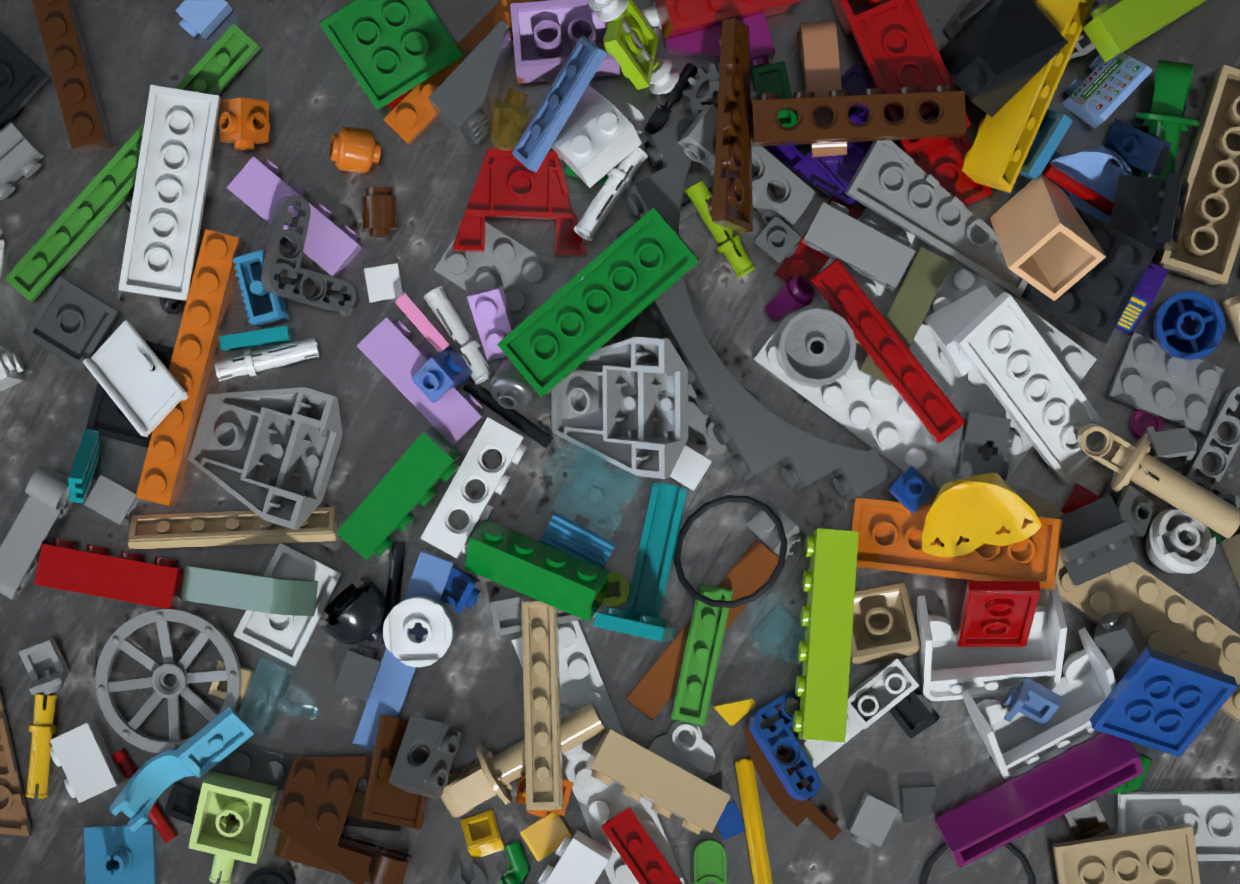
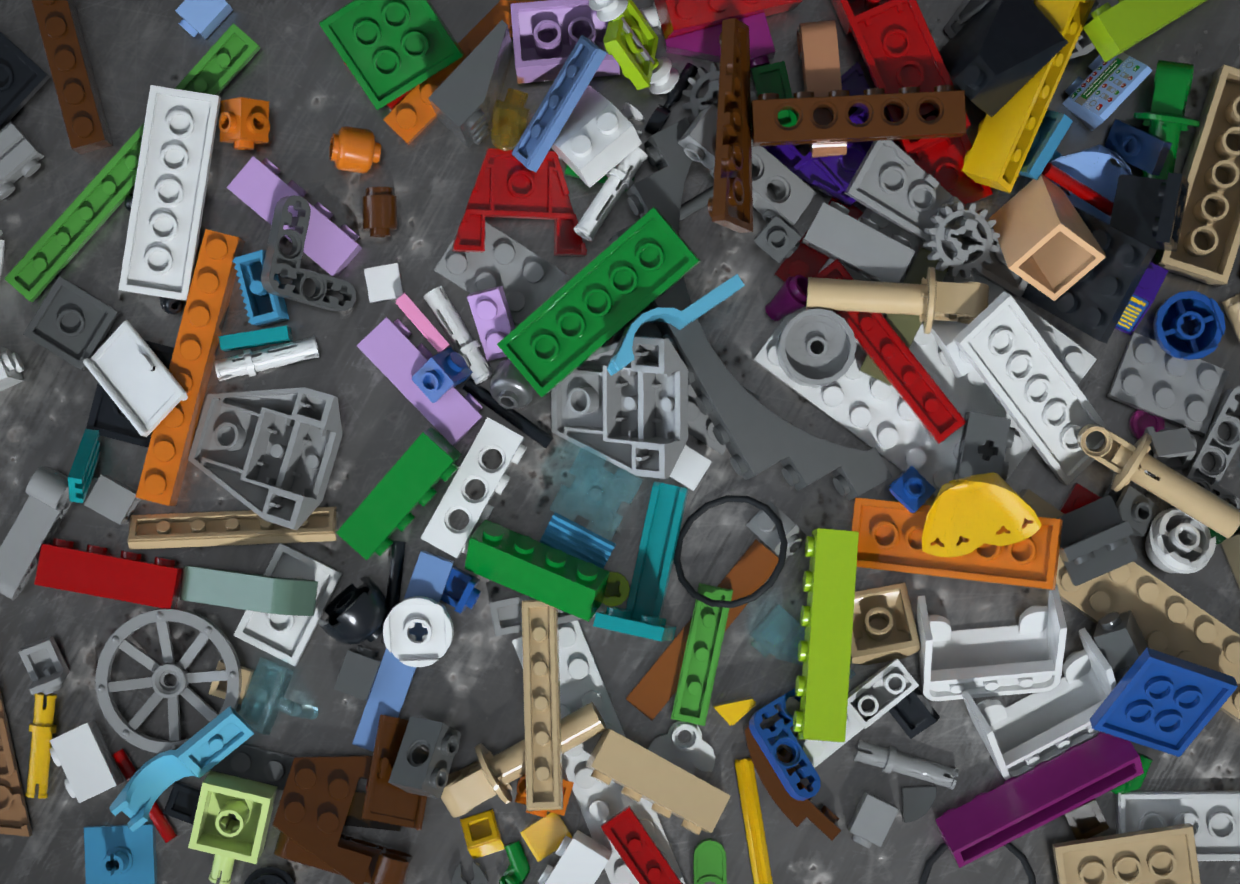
(624, 353): none -> medium azure piece
(727, 240): lime pin -> none
(730, 821): blue sticker -> none
(905, 764): none -> light grey pin
(927, 300): none -> tan piece
(967, 228): none -> light grey gear
(997, 613): red tile -> none
(1032, 701): medium blue bracket -> none

